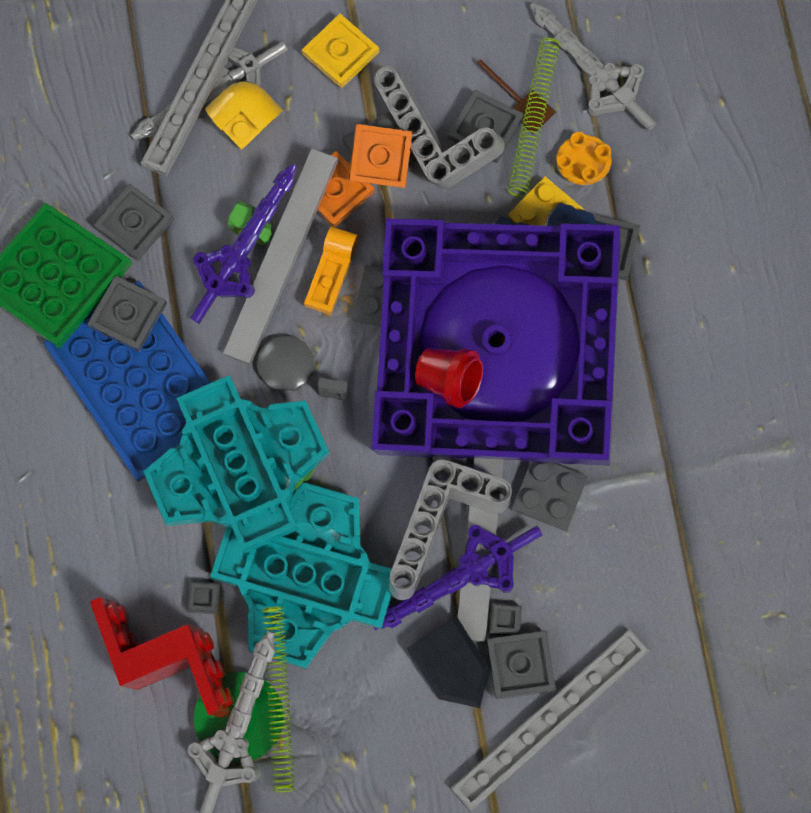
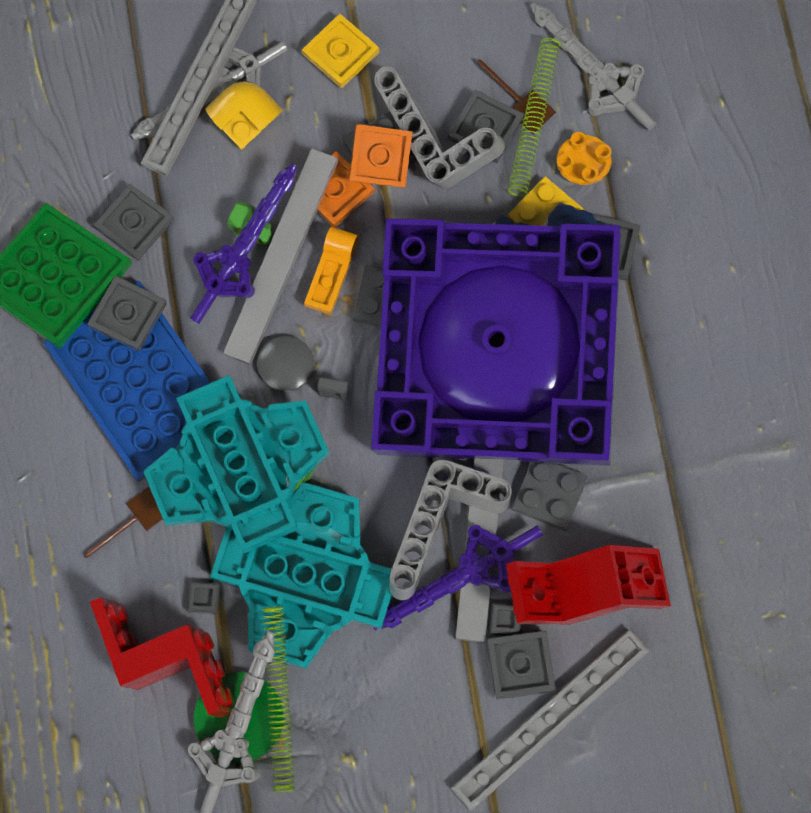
(144, 510): none -> reddish brown piece
(450, 374): red piece -> none
(452, 664): black tile -> none
(587, 585): none -> red bracket

